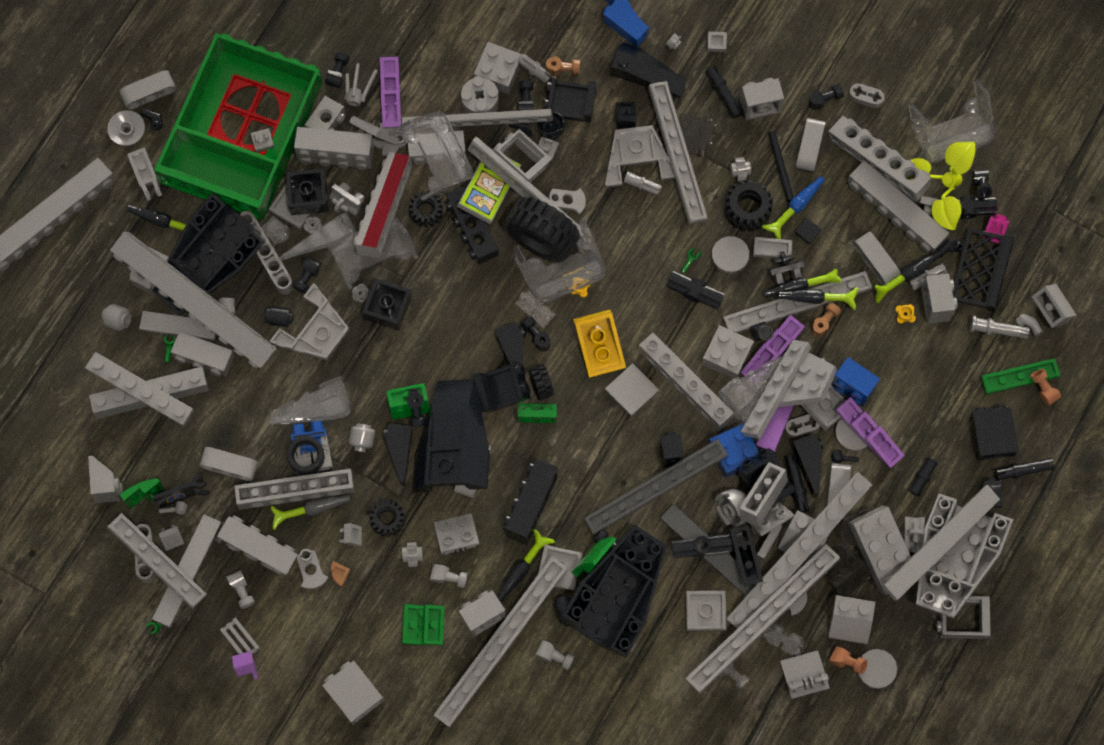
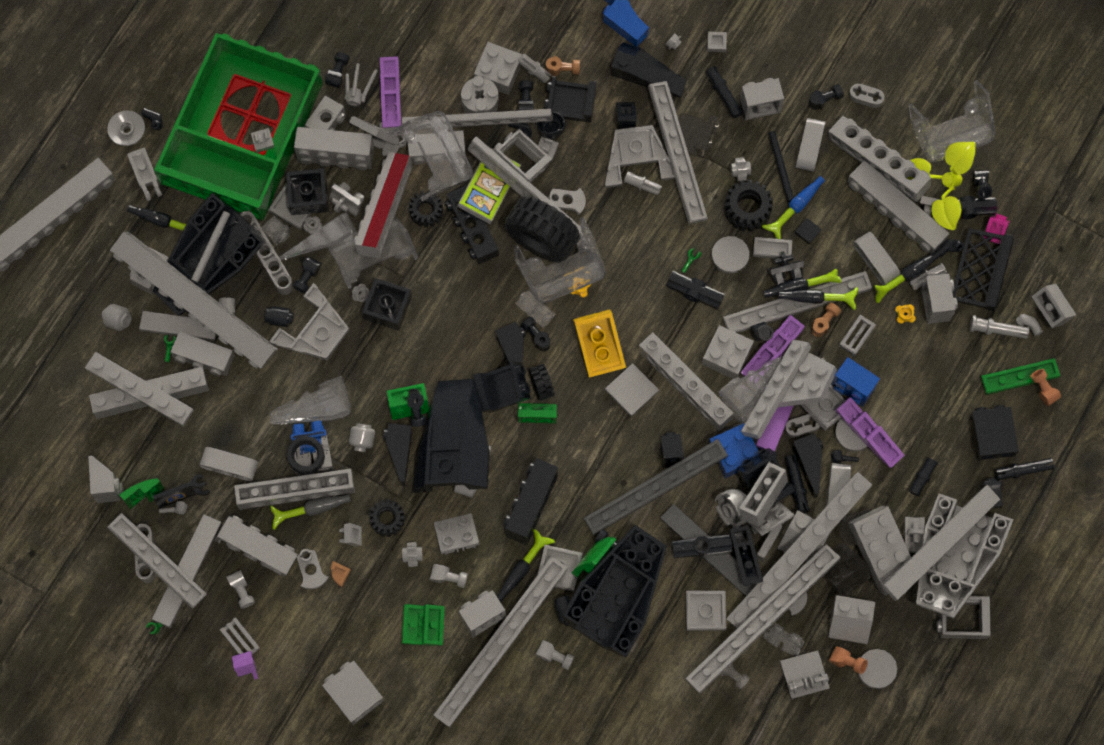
(147, 89): light grey beam -> none
(171, 537): light grey tile -> none
(210, 246): none -> light grey bar
(848, 348): none -> light grey tile

